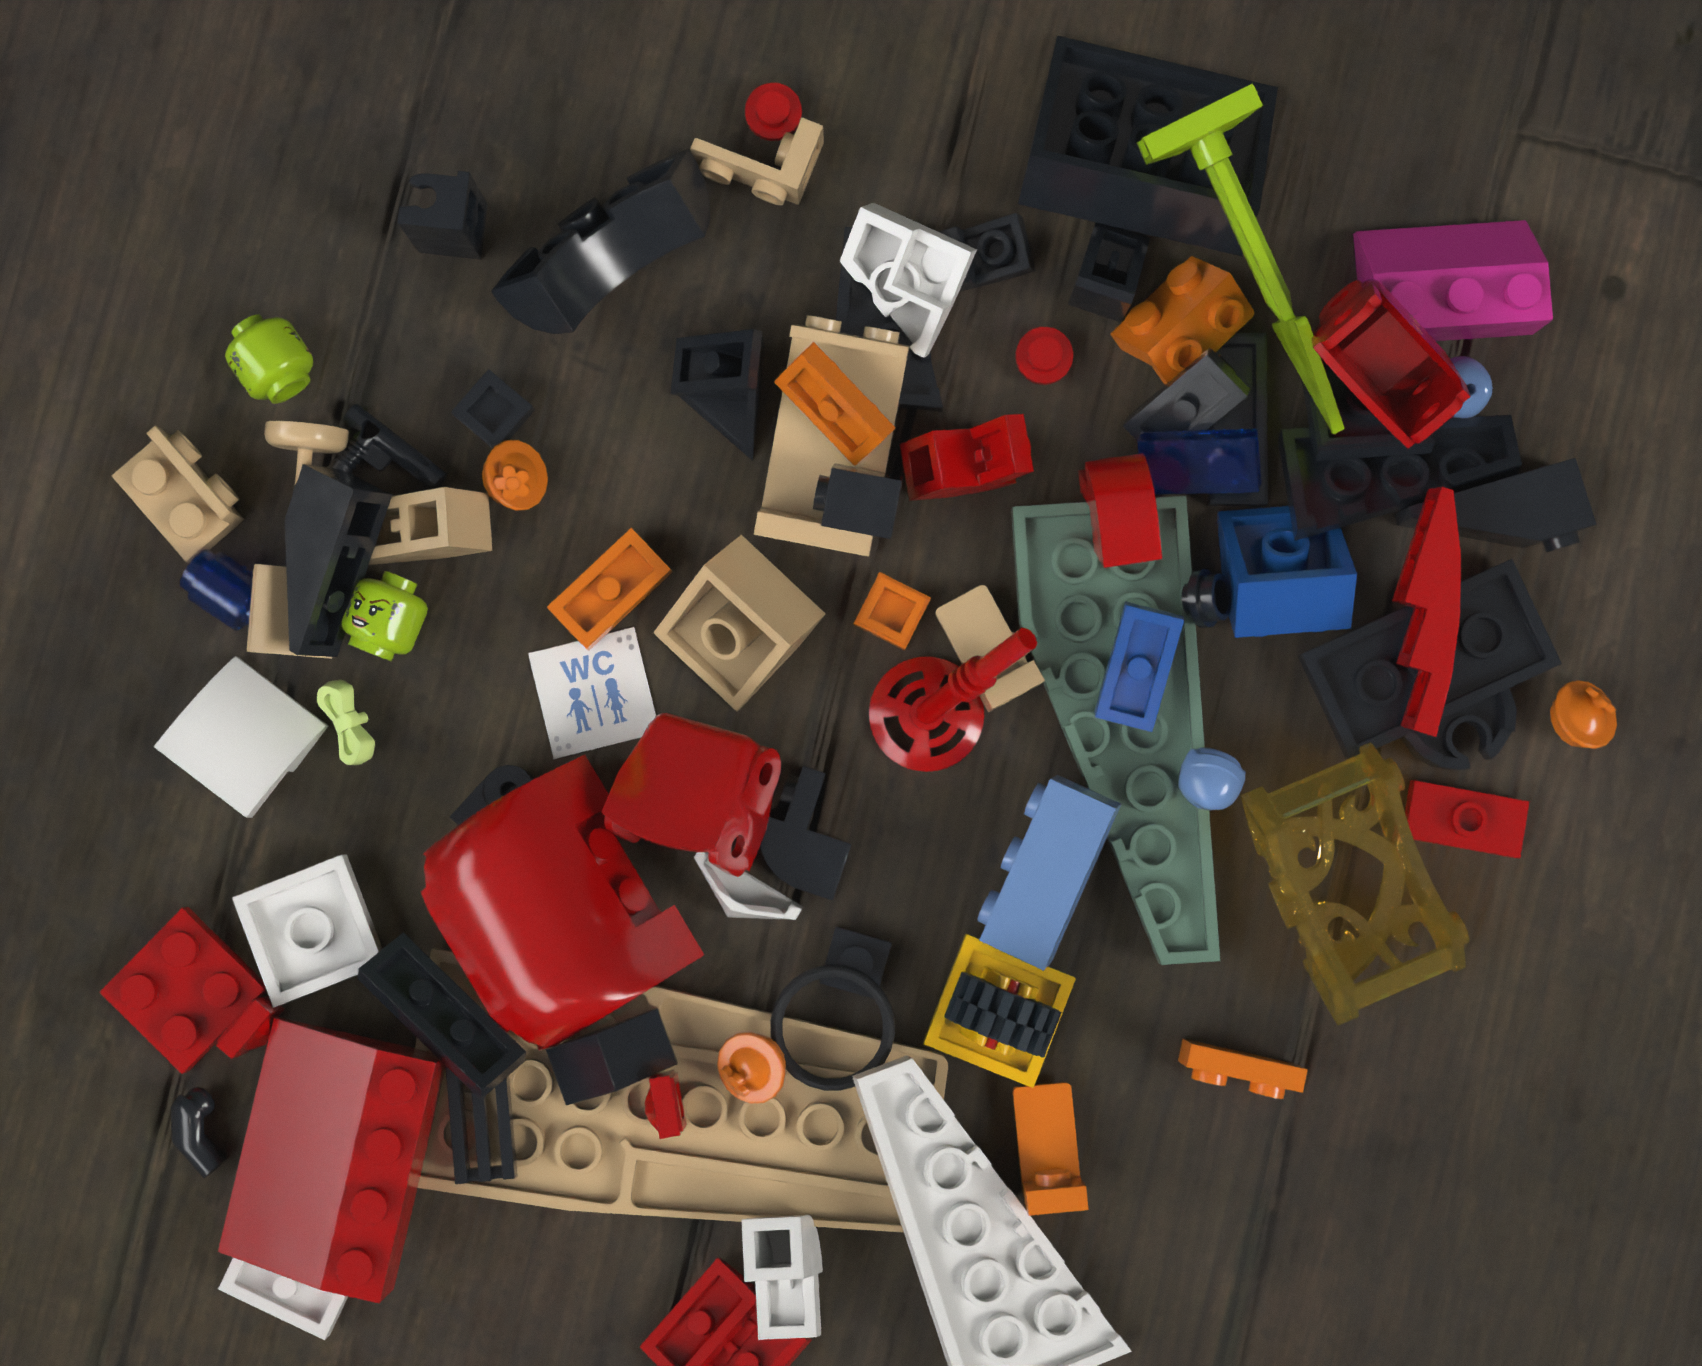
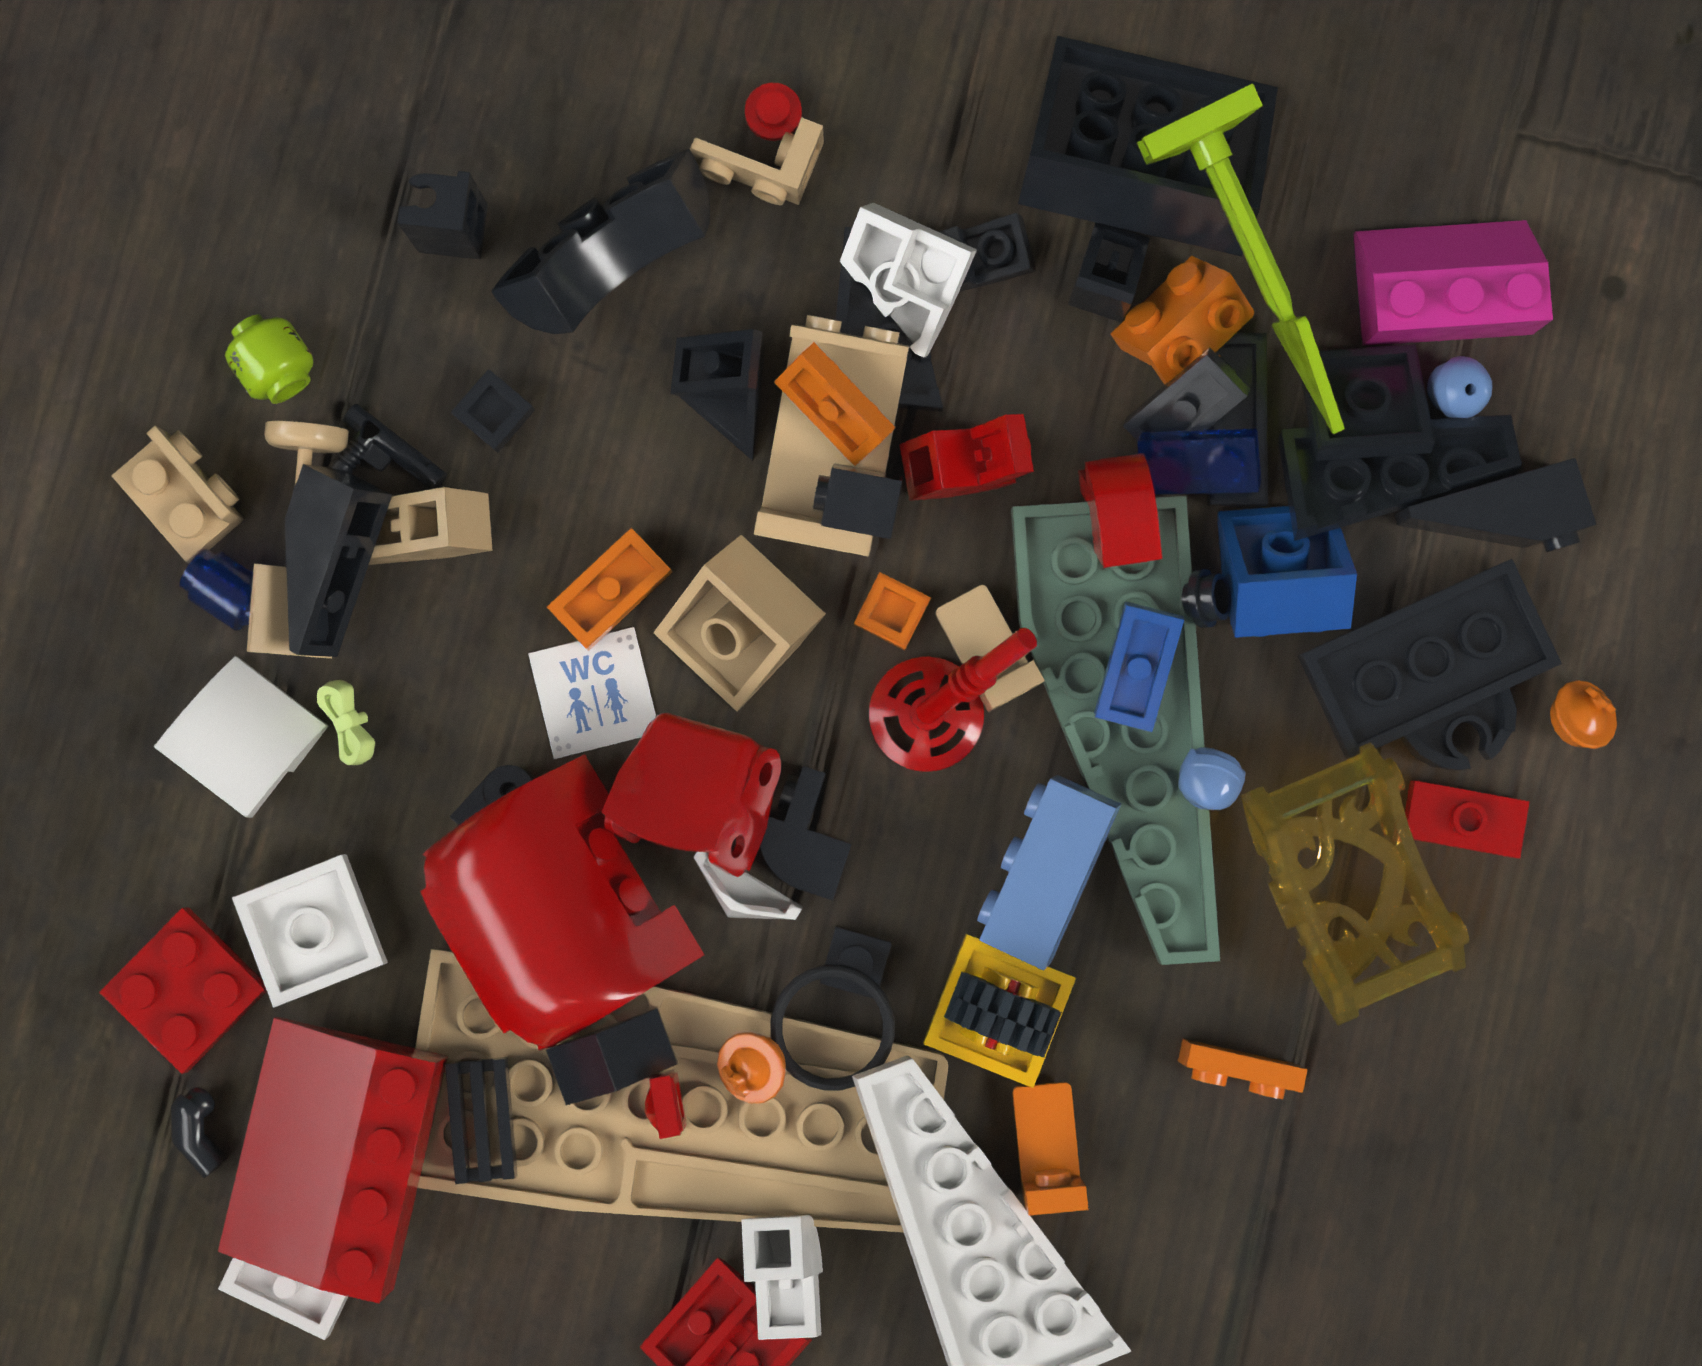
(250, 1028): red tile -> none
(384, 616): lime head -> none
(441, 1015): black plate -> none
(515, 475): orange hat -> none
(1044, 355): red plate -> none
(1389, 361): red piece -> none
(1433, 588): red slope -> none

